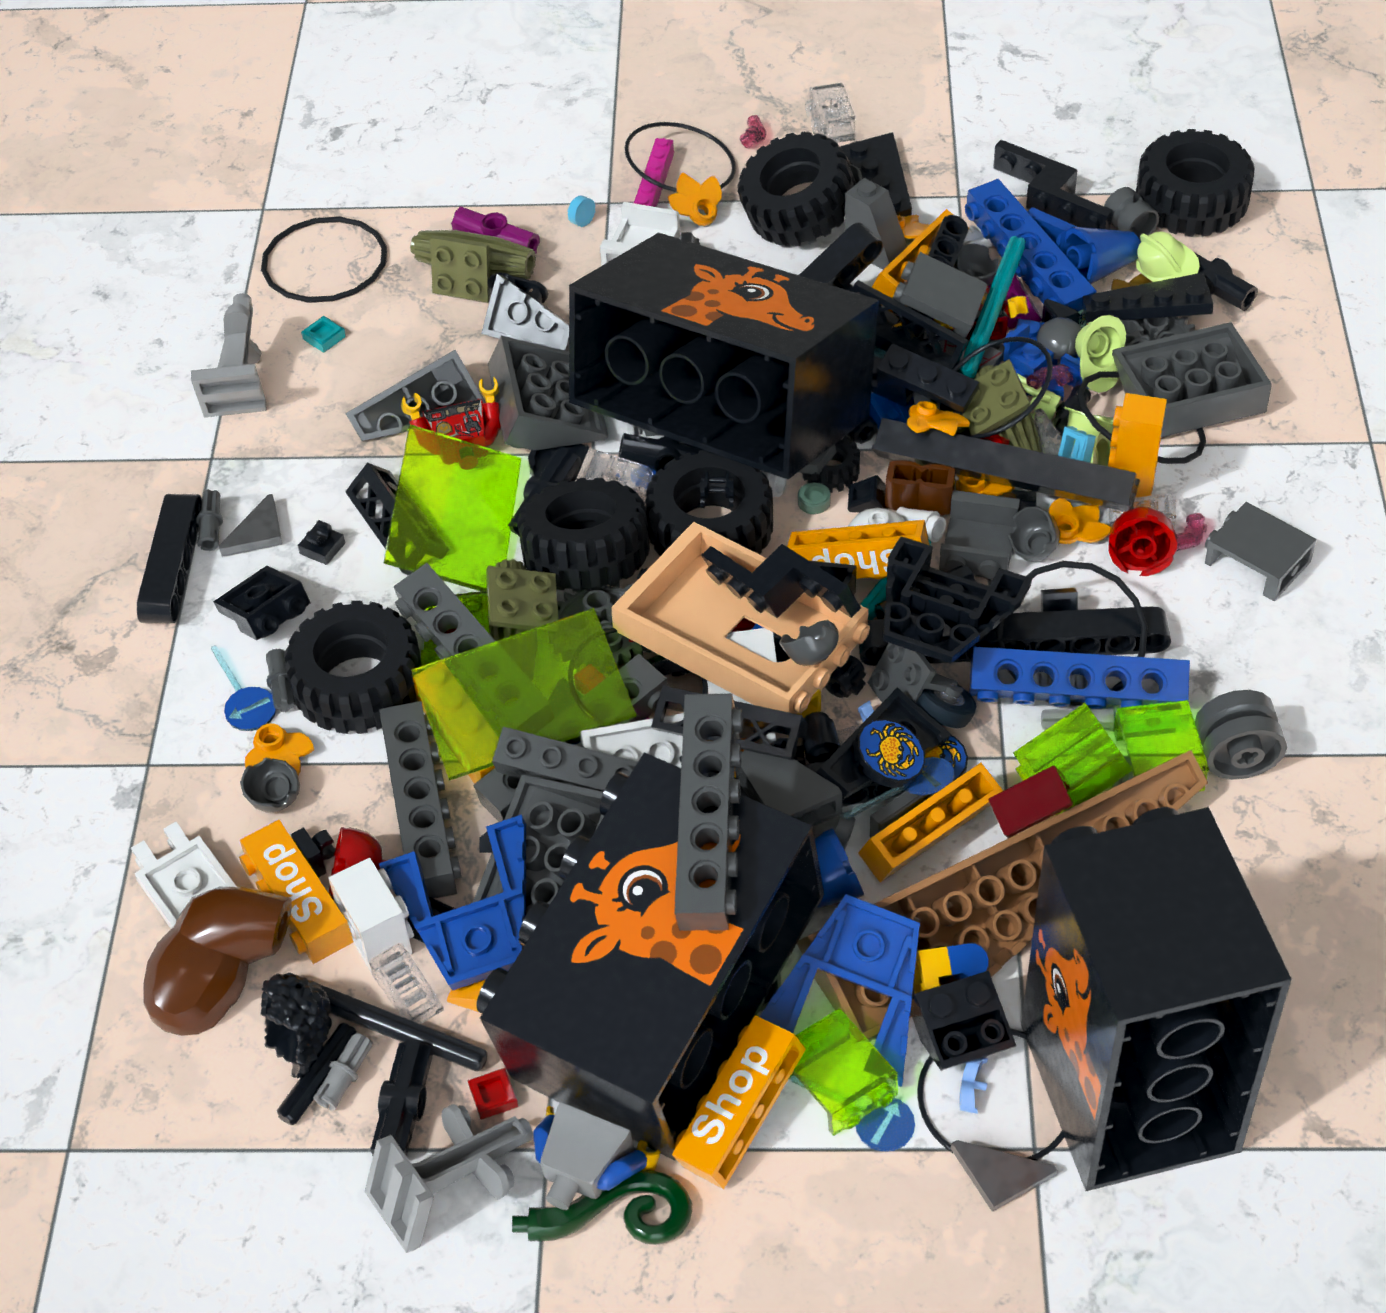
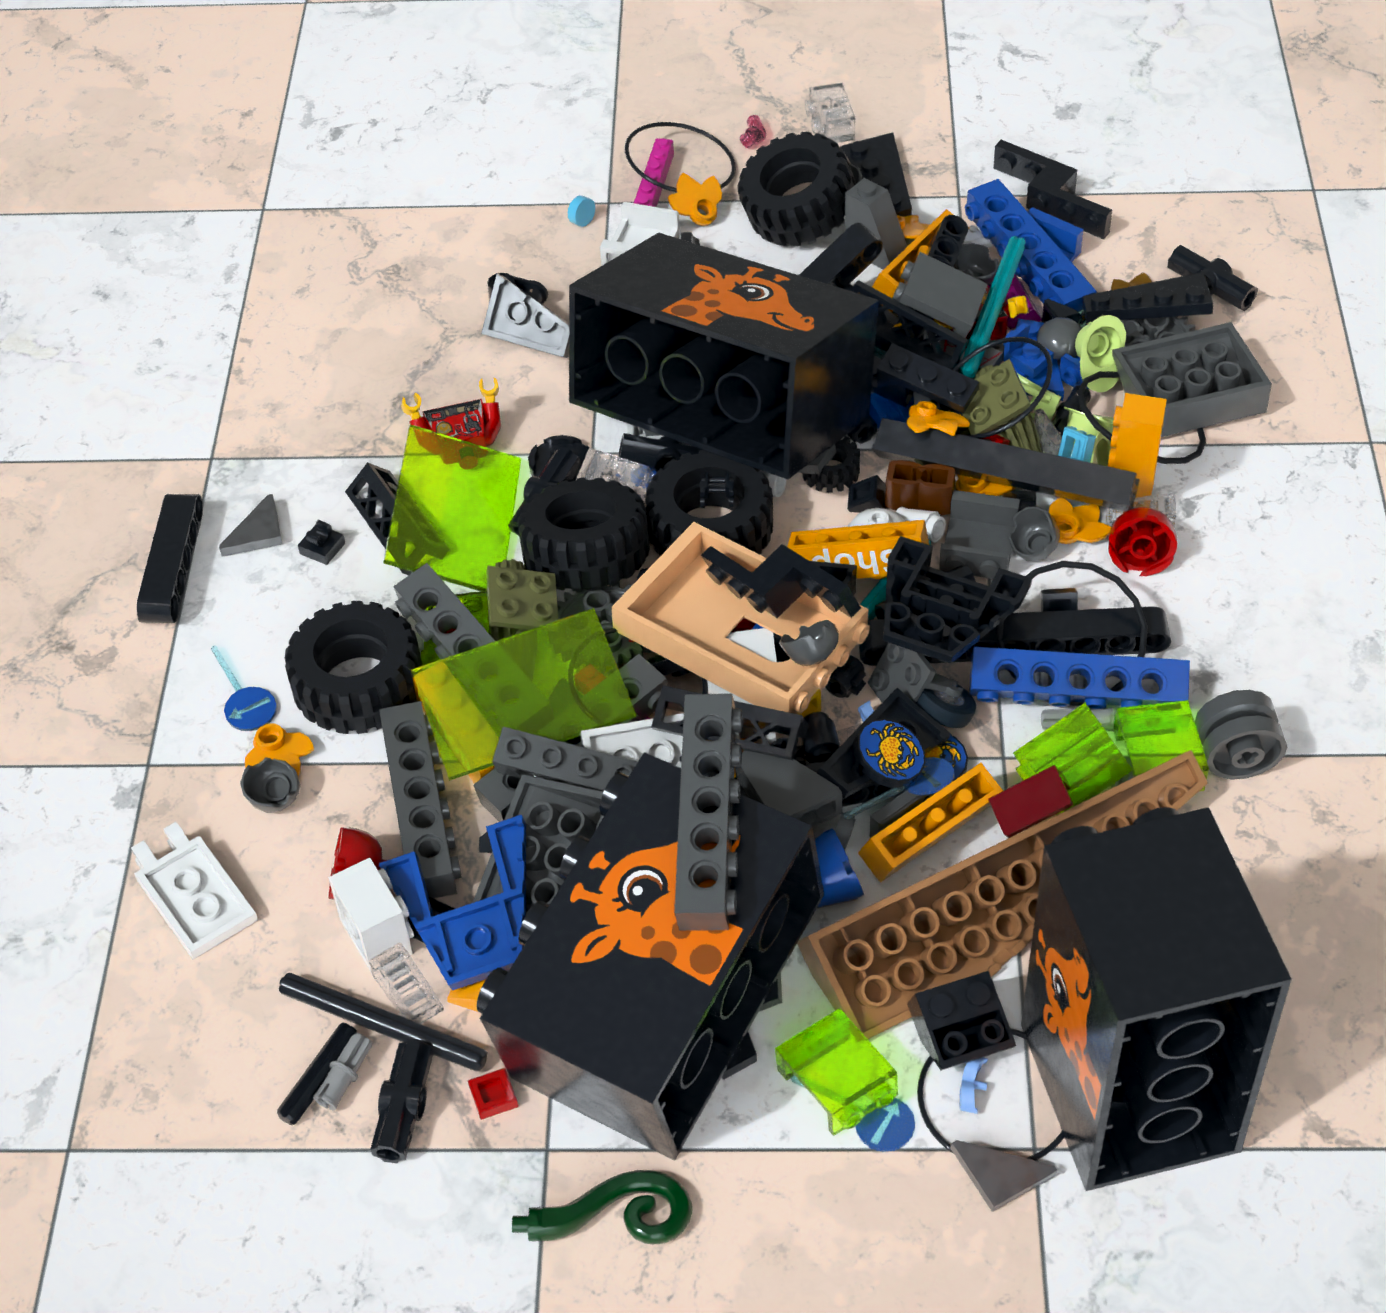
(207, 954): reddish brown piece -> none
(209, 521): dark grey axle -> none
(235, 383): light grey piece -> none
(263, 602): black plate -> none
(278, 680): dark grey axle -> none
(283, 870): light orange brick -> none
(295, 1020): black piece -> none
(315, 849): black tile -> none
(323, 298): black piece -> none
(323, 334): teal tile -> none
(406, 1190): light grey piece -> none
(438, 385): dark grey wedge -> none
(466, 261): olive plate -> none
(494, 225): magenta piece -> none
(536, 398): dark grey slope -> none
(586, 1154): light grey torso -> none
(738, 1101): light orange brick -> none
(814, 498): sand green tile -> none
(869, 950): blue wing -> none
(948, 962): leg -> none
(1059, 372): clear pink arm -> none
(1098, 251): blue cone -> none
(1131, 212): dark grey wheel -> none
(1165, 257): yellowish green piece -> none
(1193, 532): clear pink arm -> none
(1196, 181): black tyre -> none
(1262, 545): dark grey panel -> none

